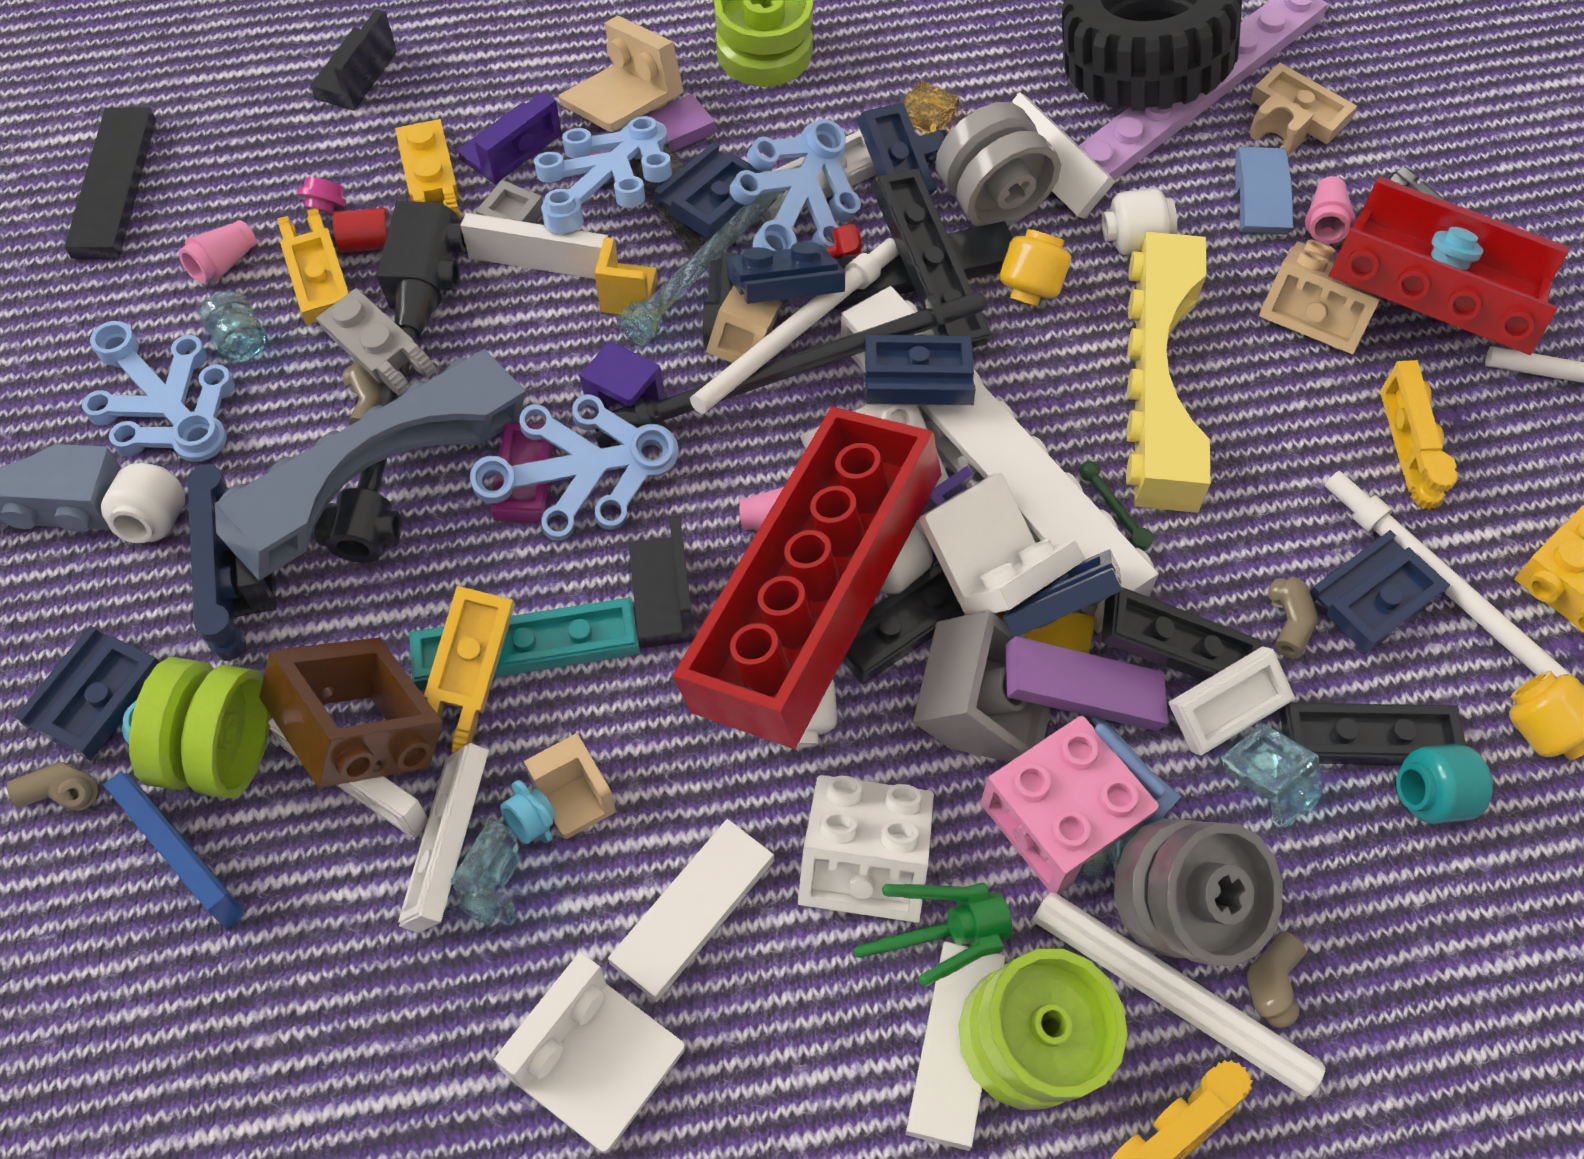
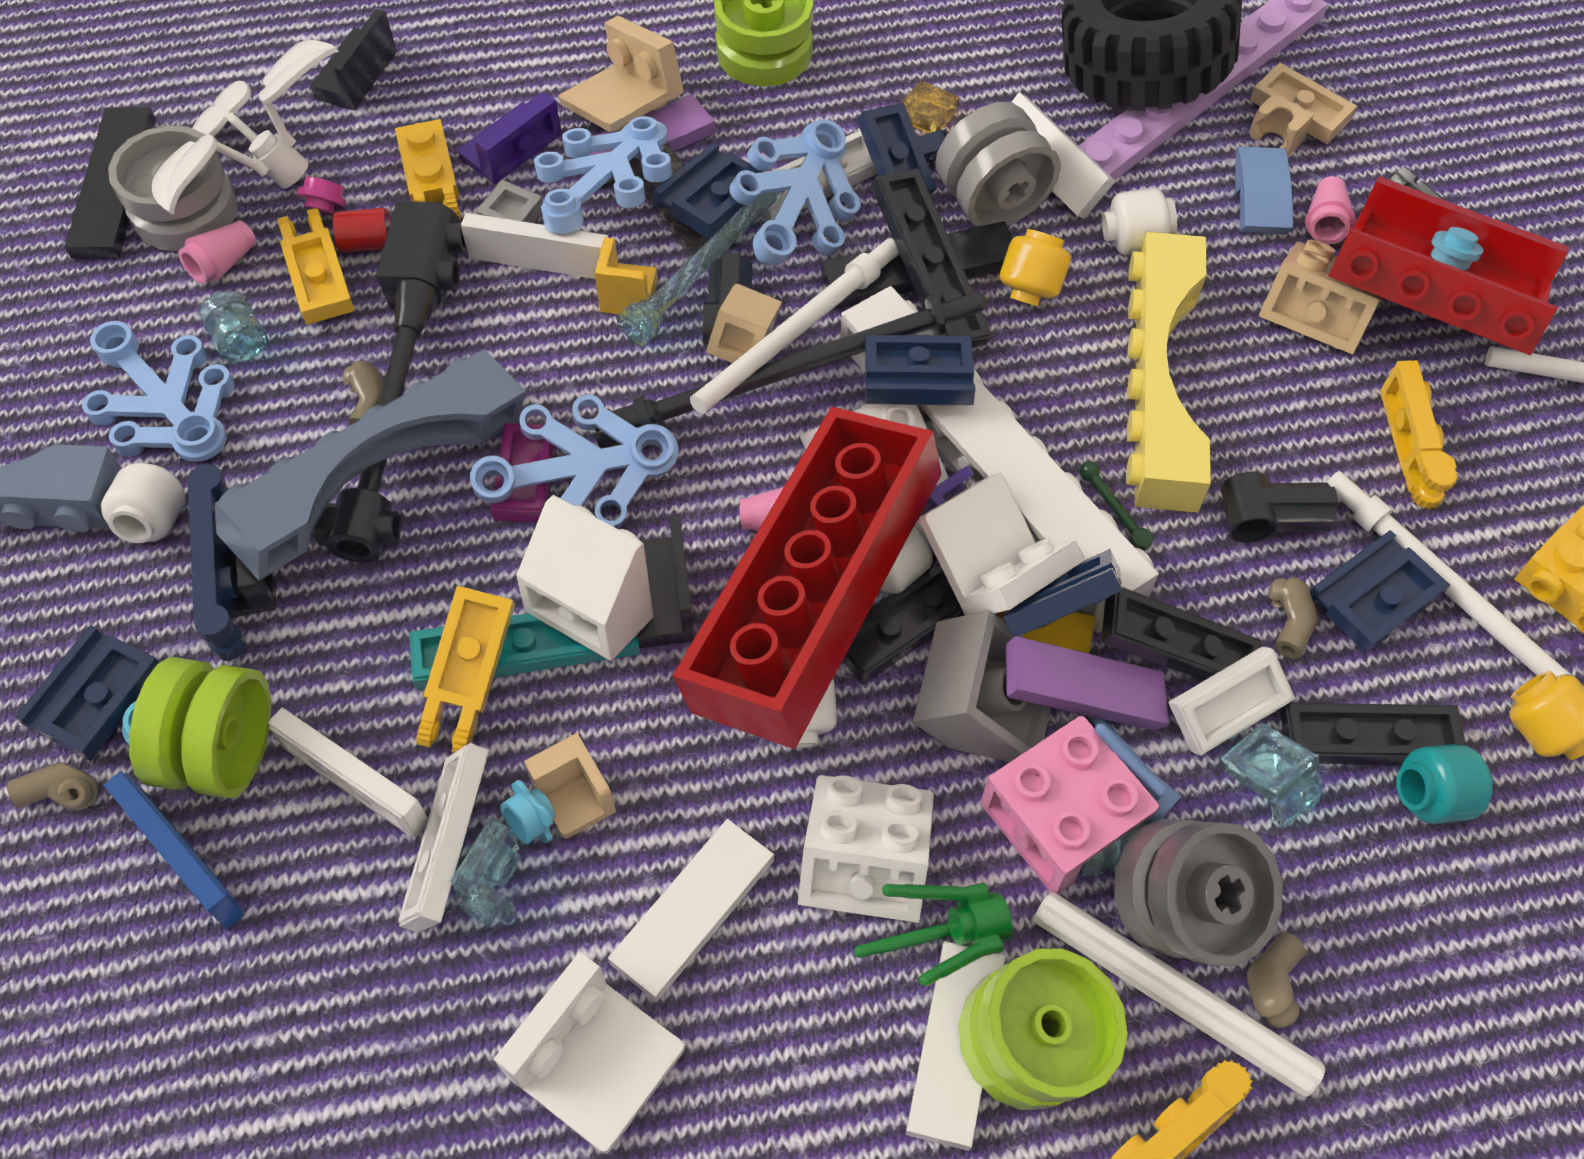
(202, 206): none -> light grey wheel
(270, 152): none -> white plant
(313, 675): reddish brown window -> none
(374, 340): light grey hinge -> none
(585, 578): none -> white slope
(621, 377): dark purple panel -> none
(785, 273): dark blue plate -> none
(846, 240): red hand -> none
(1262, 508): none -> black piece

